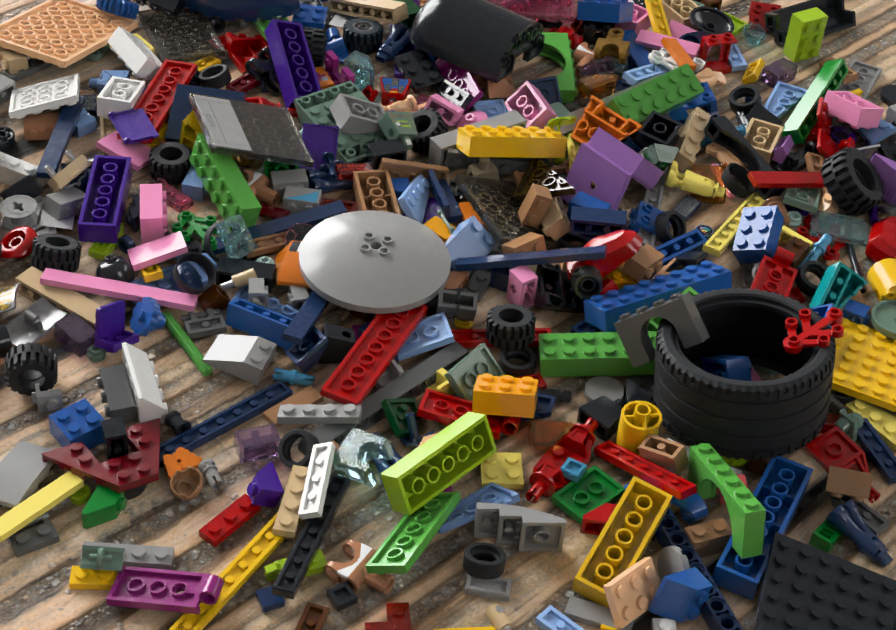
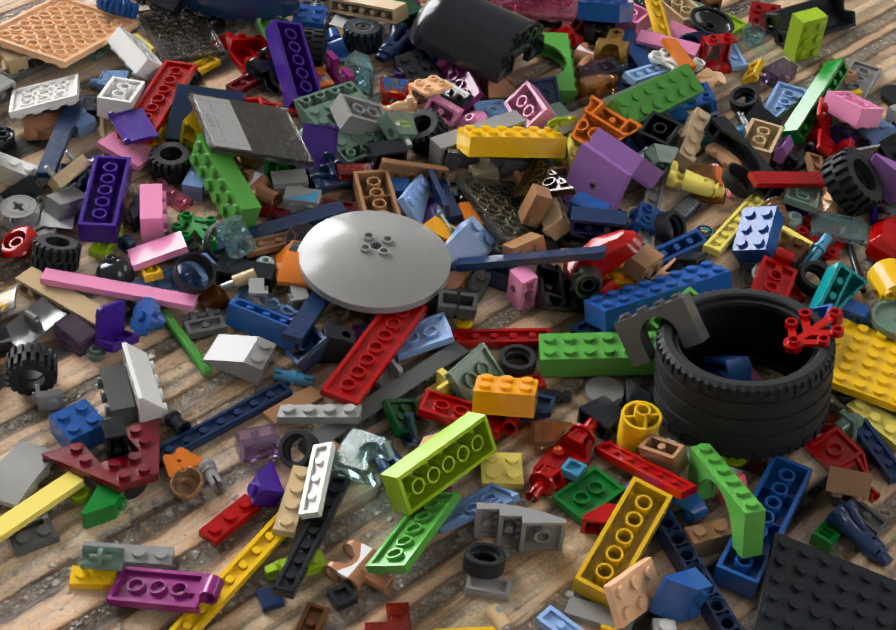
(215, 76): black tyre -> none
(370, 93): red plate -> none
(424, 88): none -> light nougat bracket
(510, 326): black tyre -> none
(671, 561): light grey tile -> none

